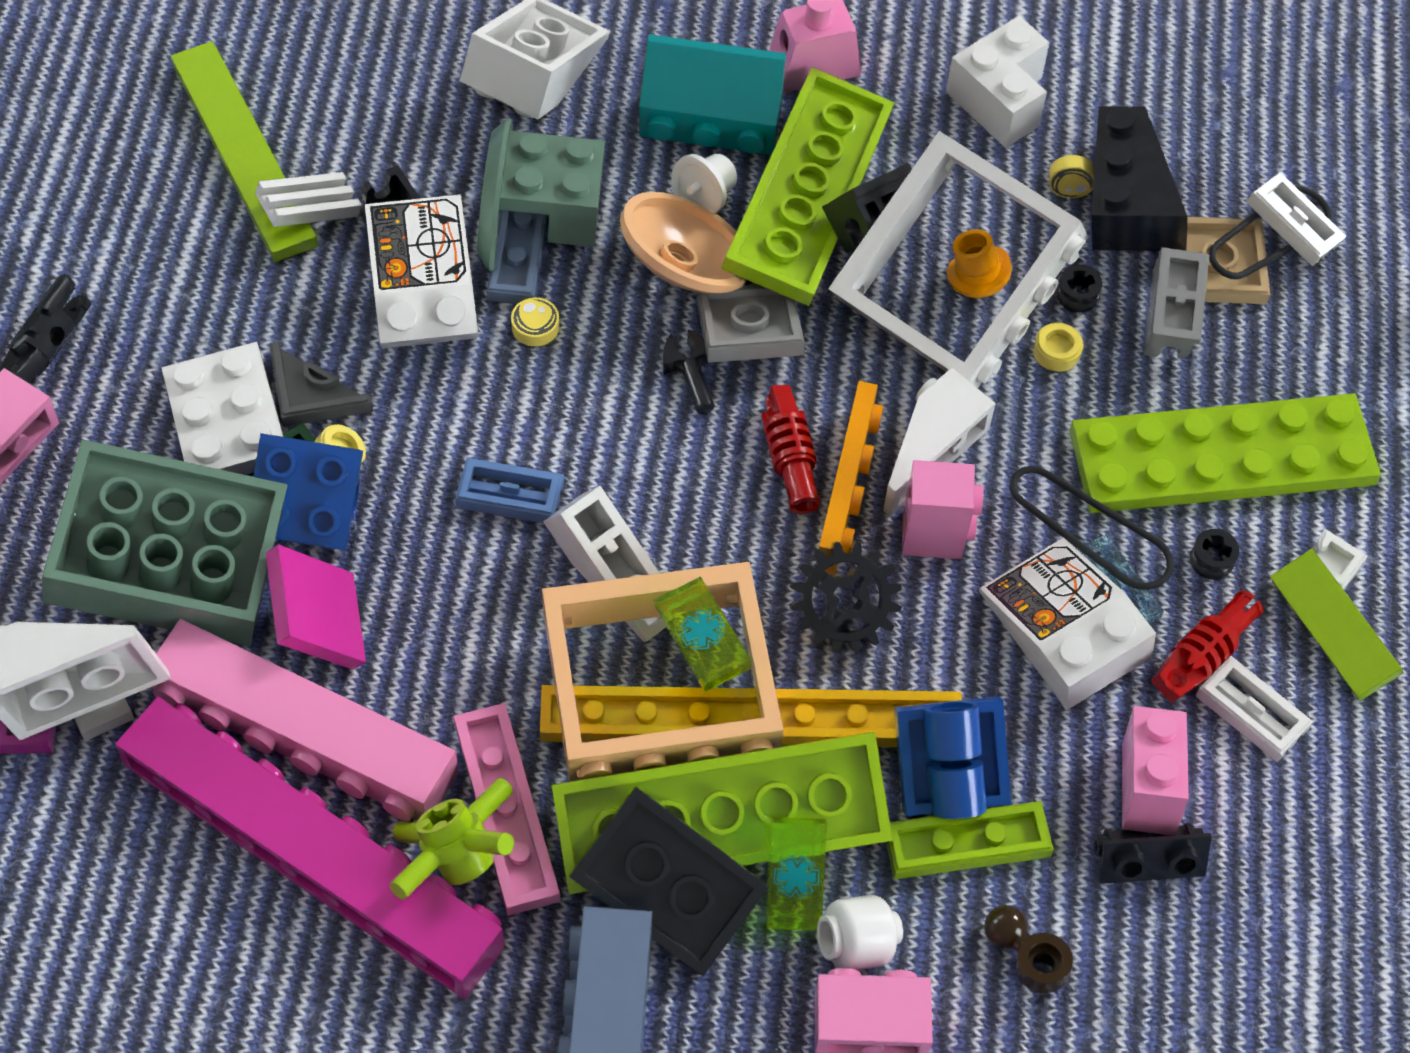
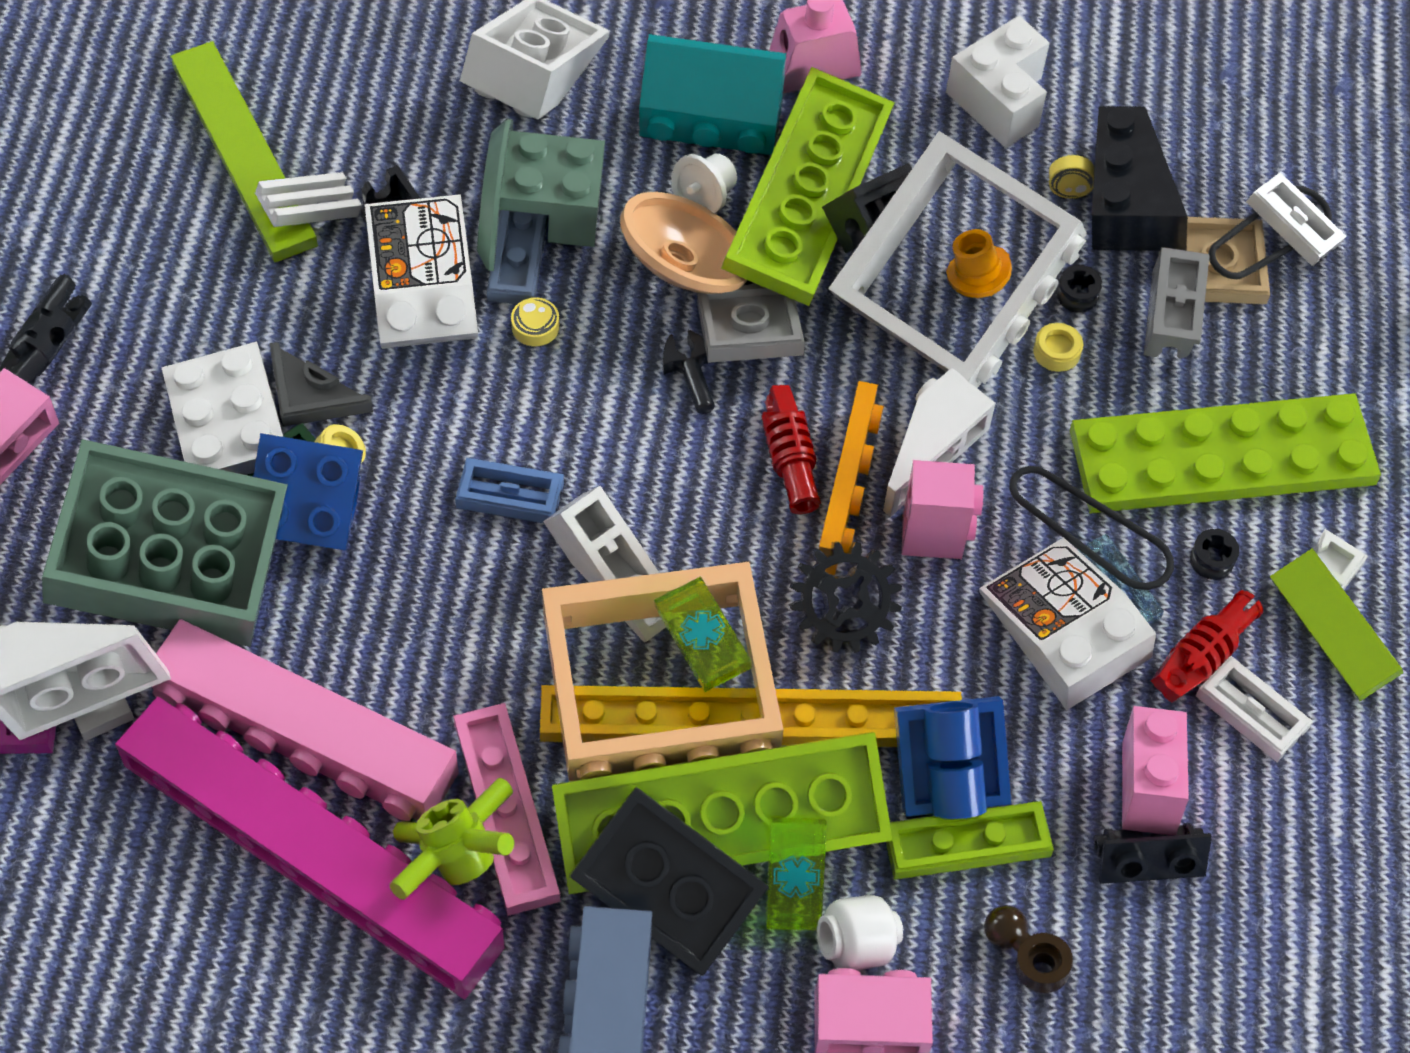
(315, 607): dark pink tile -> none

